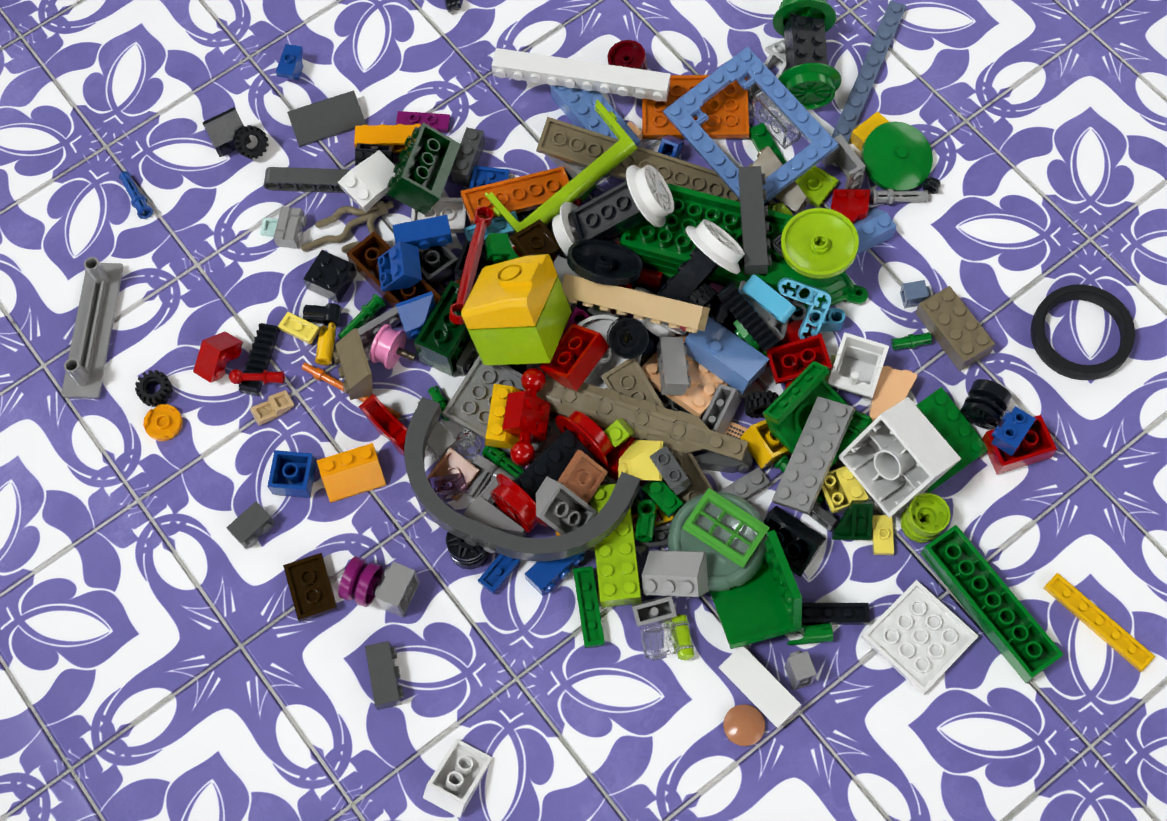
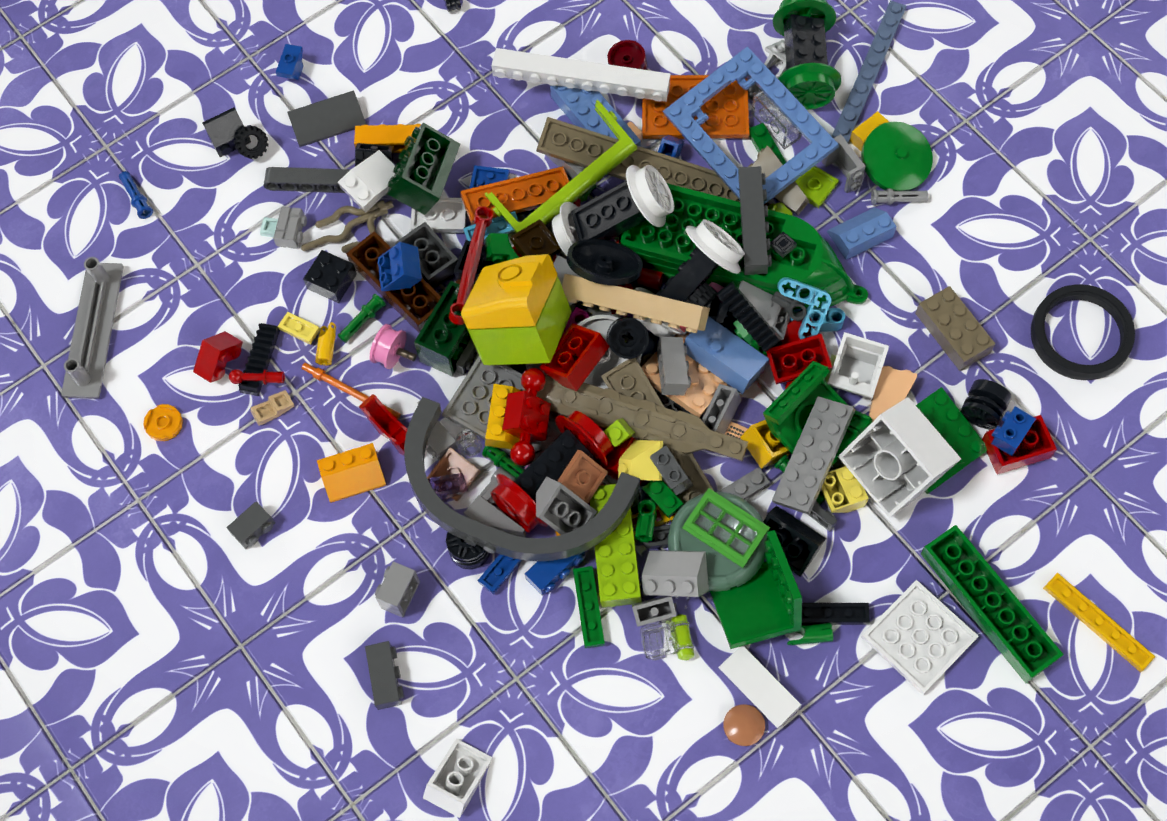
(146, 381): black tyre -> none
(292, 474): blue brick -> none
(310, 587): dark brown plate -> none
(323, 314): black piece -> none
(353, 366): dark tan slope -> none
(360, 581): magenta wheel -> none
(371, 328): light grey plate -> none
(415, 313): slope -> none
(424, 232): blue brick -> none
(437, 121): magenta plate -> none
(437, 396): green axle -> none
(467, 156): dark grey brick -> none
(487, 470): light grey piece -> none
(720, 463): dark grey slope -> none
(758, 402): black tyre -> none
(768, 299): medium azure beam -> none
(800, 669): light grey brick -> none
(819, 243): lime dish -> none
(851, 203): red plate -> none
(855, 522): dark green wing -> none
(882, 535): light yellow plate -> none
(911, 341): green pin -> none
(914, 293): sand blue brick -> none
(930, 509): lime wheel -> none
(931, 185): black bush -> none

